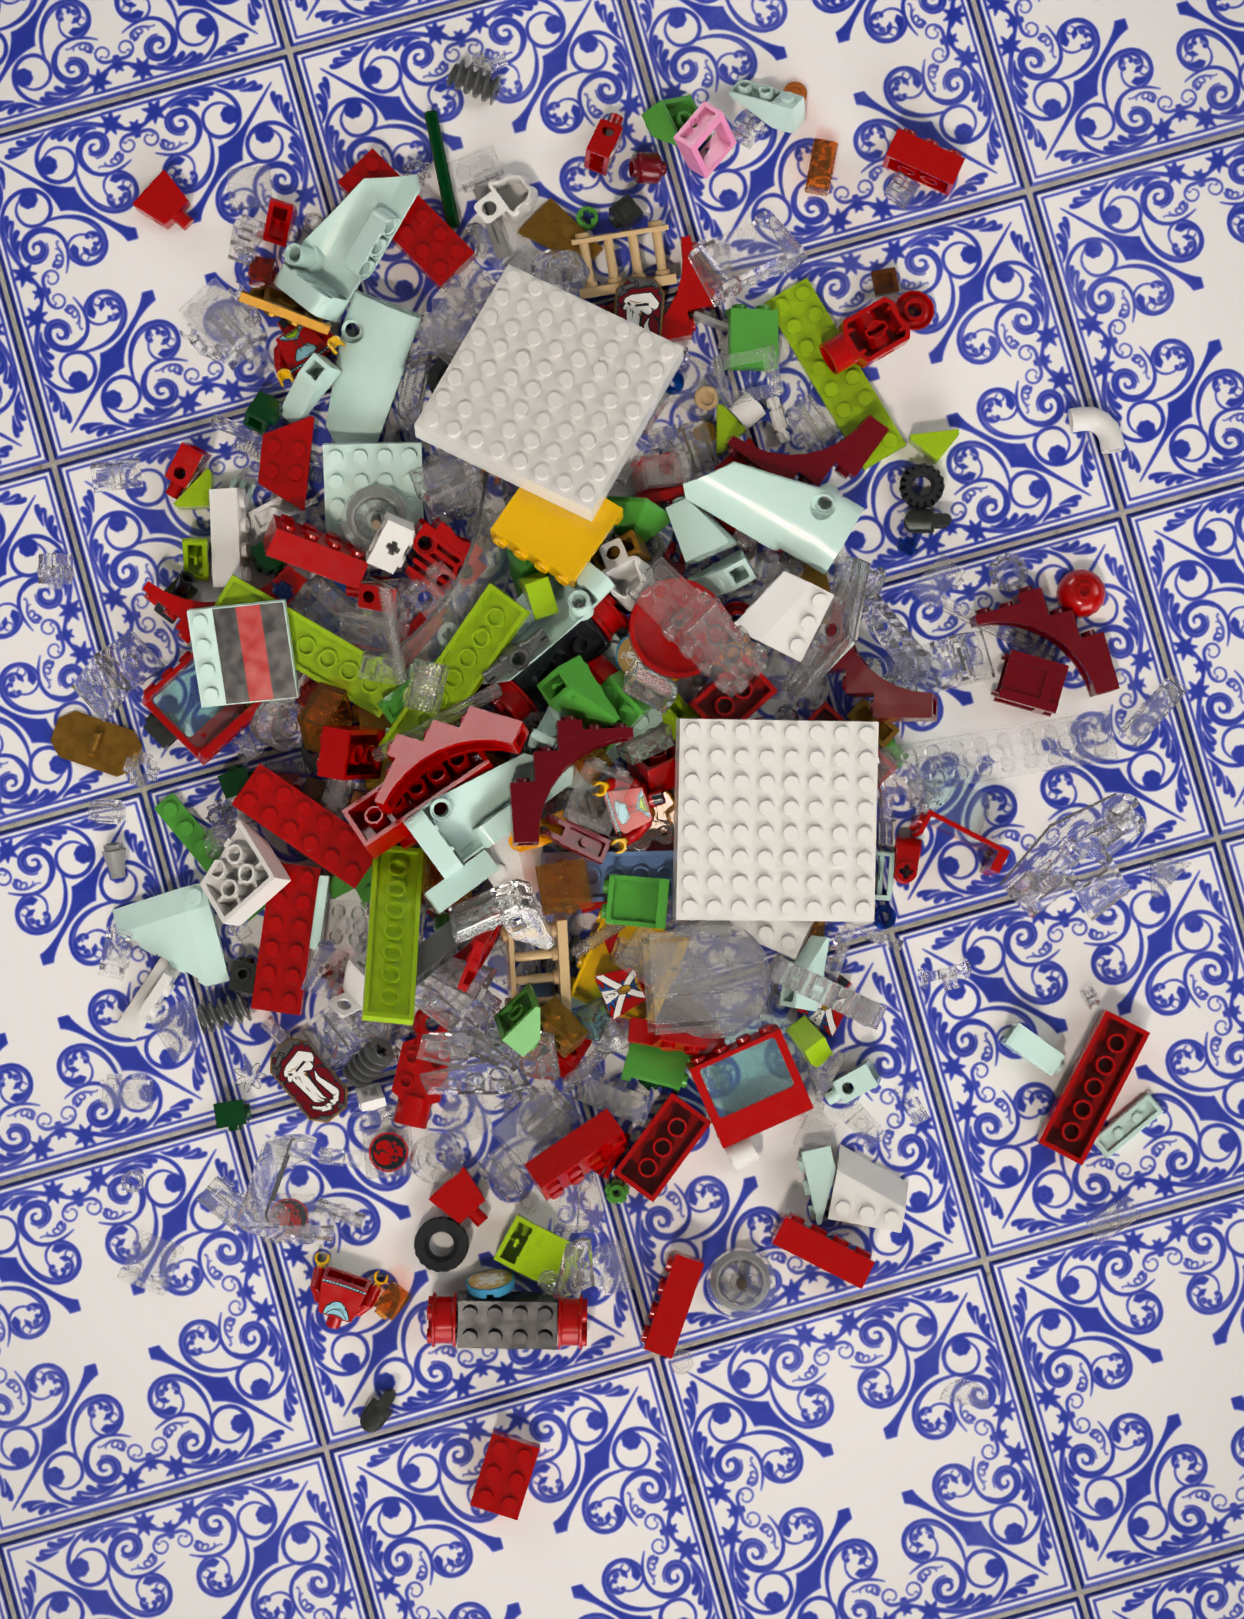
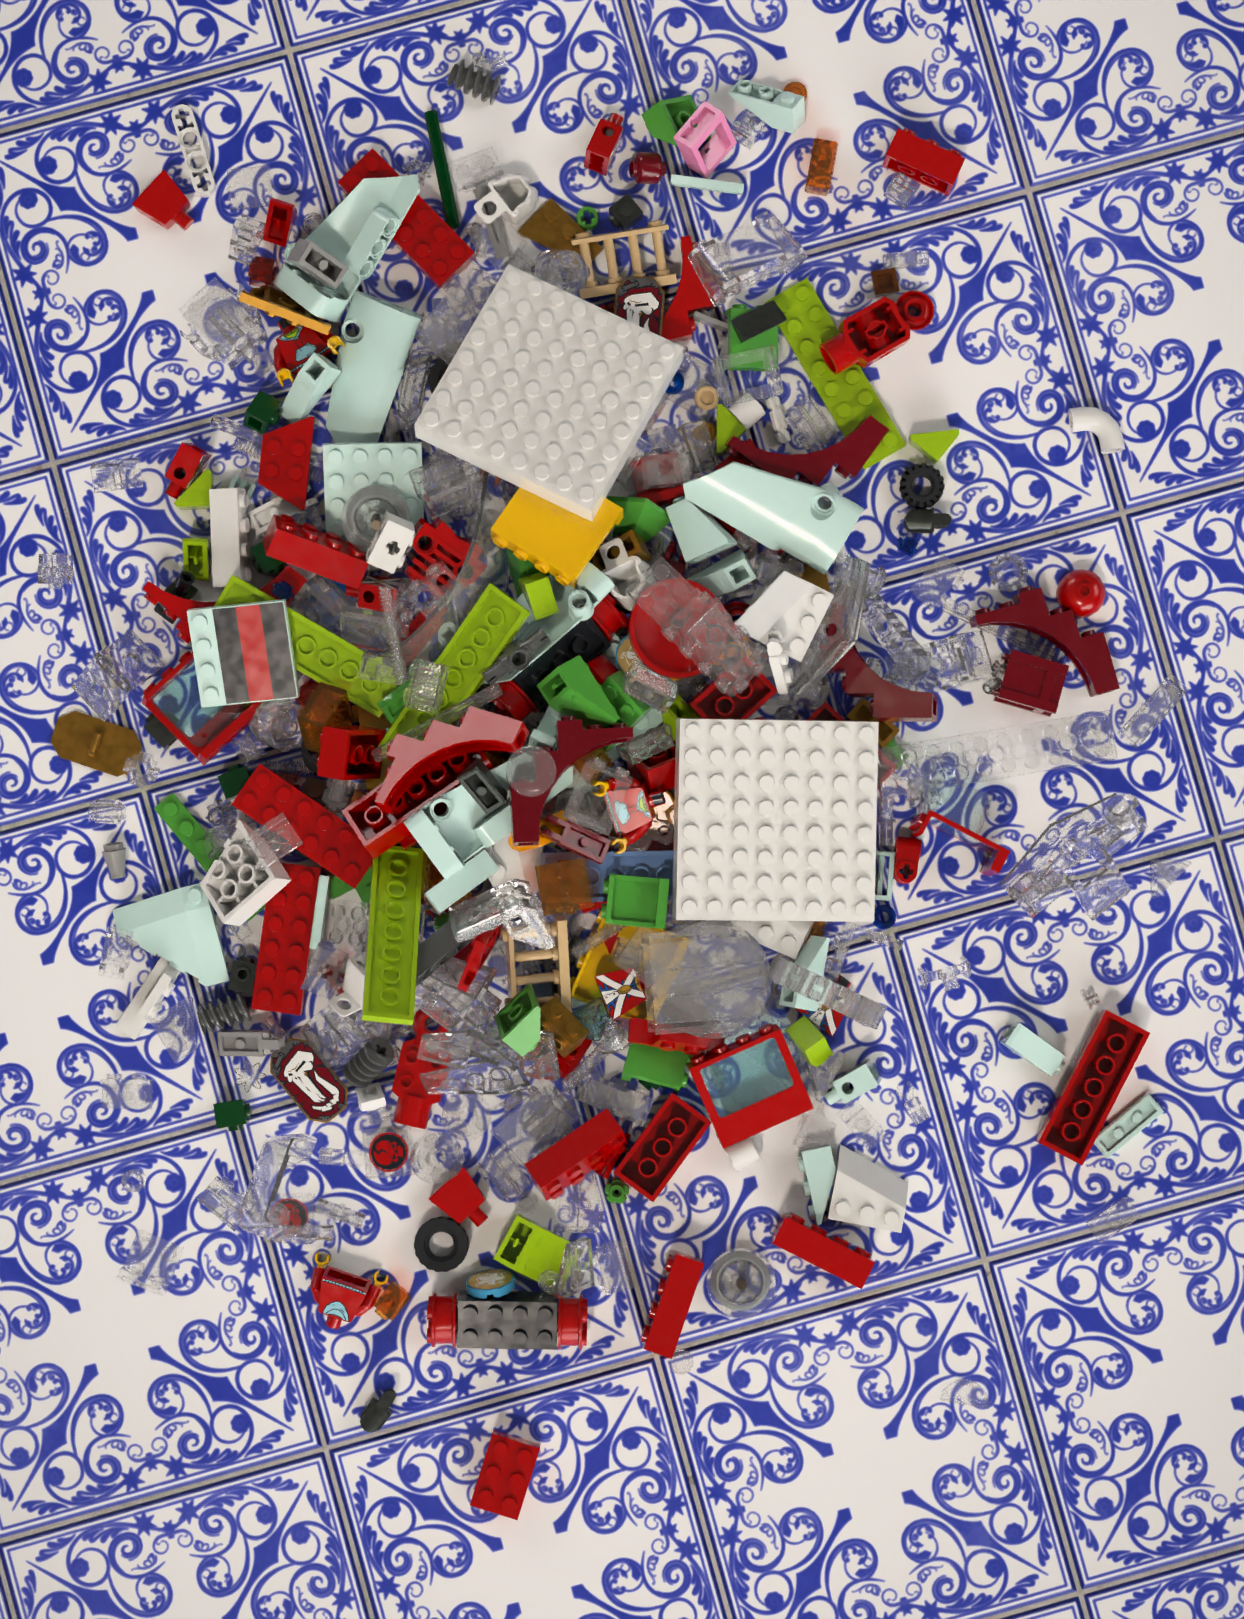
(190, 152): none -> white beam
(248, 1042): none -> light grey hinge
(272, 841): none -> clear plate
(317, 263): none -> light grey brick
(483, 786): none -> pearl dark grey slope
(530, 771): none -> clear tile
(707, 184): none -> light aqua tile
(758, 321): none -> pearl dark grey slope
(779, 660): none -> white hinge
(906, 259): none -> clear beam
(995, 682): none -> clear arm

